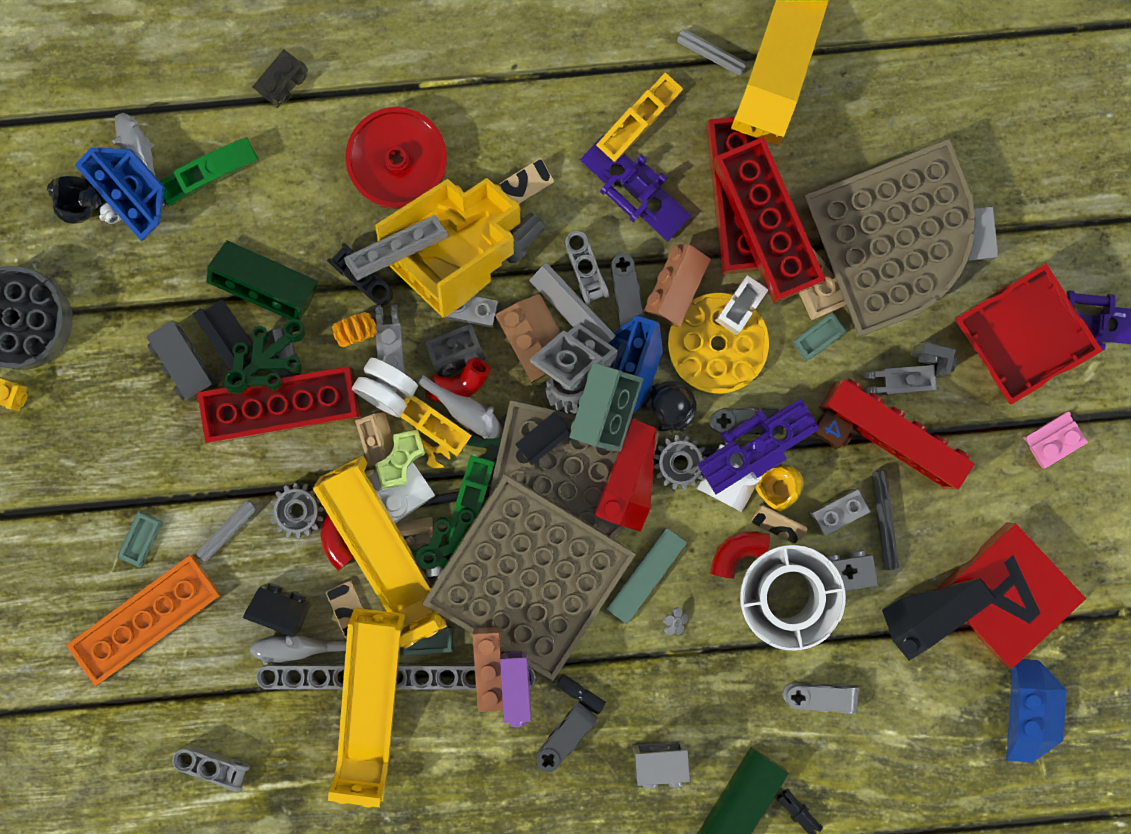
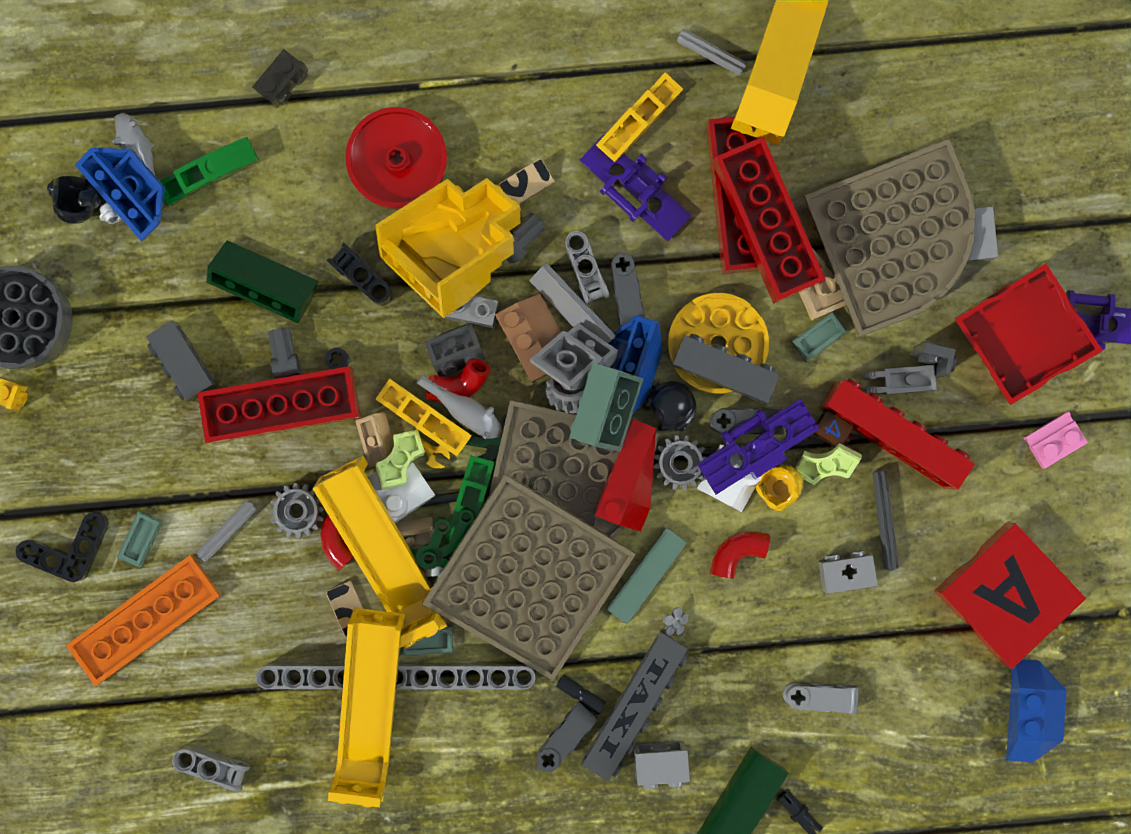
(67, 560): none -> black beam
(223, 331): black panel -> none
(263, 360): dark green plant -> none
(278, 609): black slope -> none
(288, 648): light grey piece -> none
(329, 357): none -> black bush
(354, 329): light orange gear -> none
(385, 387): white wheel -> none
(389, 338): light grey hinge -> none
(396, 247): light grey tile -> none
(488, 668): nougat brick -> none
(516, 688): medium lavender brick -> none
(543, 438): black panel -> none
(634, 706): none -> dark grey brick
(677, 284): nougat brick -> none
(725, 369): none -> dark grey brick
(746, 298): white piece -> none
(778, 524): tan slope -> none
(823, 606): white cone -> none
(839, 462): none -> yellowish green tile
(839, 512): light grey brick -> none
(928, 617): black wedge -> none

